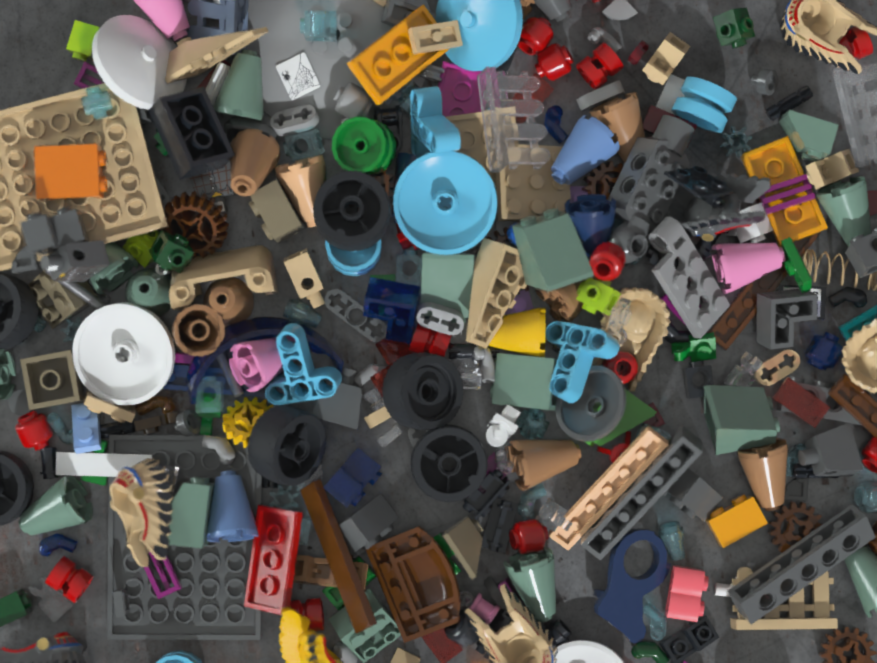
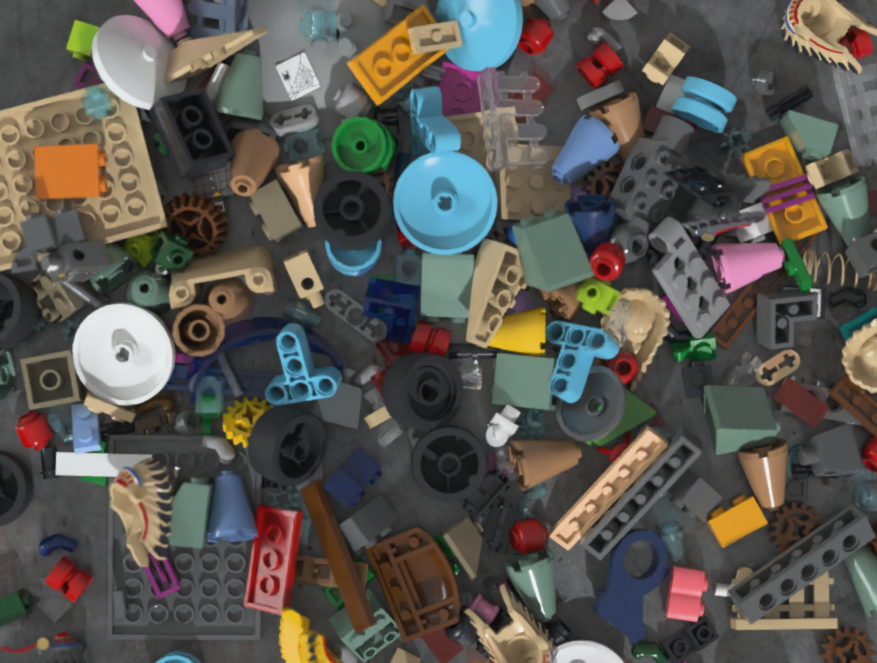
(57, 508): sand green cone -> none
(256, 362): bright pink cone -> none
(312, 610): red wheel -> none
(440, 318): light grey beam -> none
(488, 365): light grey arm -> none
(552, 123): clear blue arm -> none
(552, 516): clear plate -> none
(554, 62): red head -> none
(638, 53): dark red tile -> none
(658, 624): clear light blue arm -> none
(734, 27): dark green brick -> none
(824, 351): clear blue head -> none

